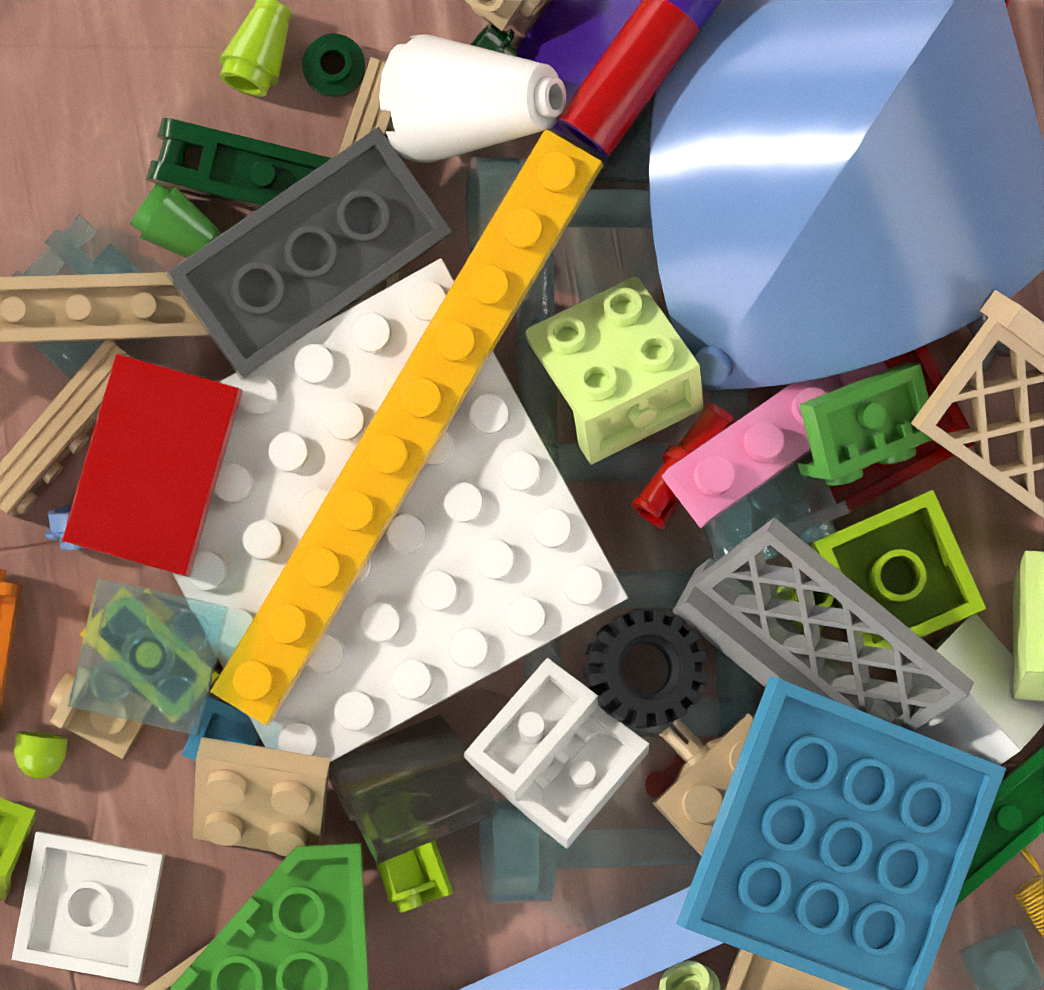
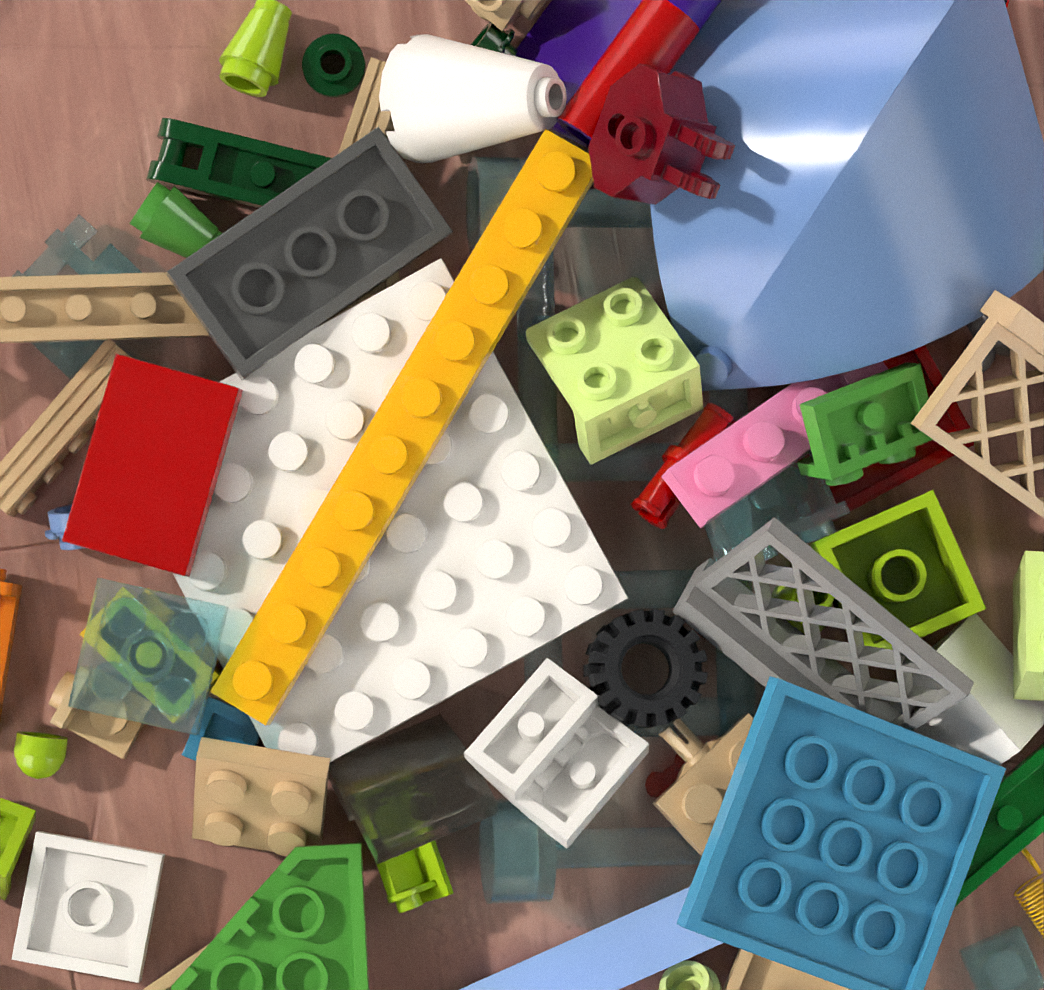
(659, 139): none -> dark red hinge

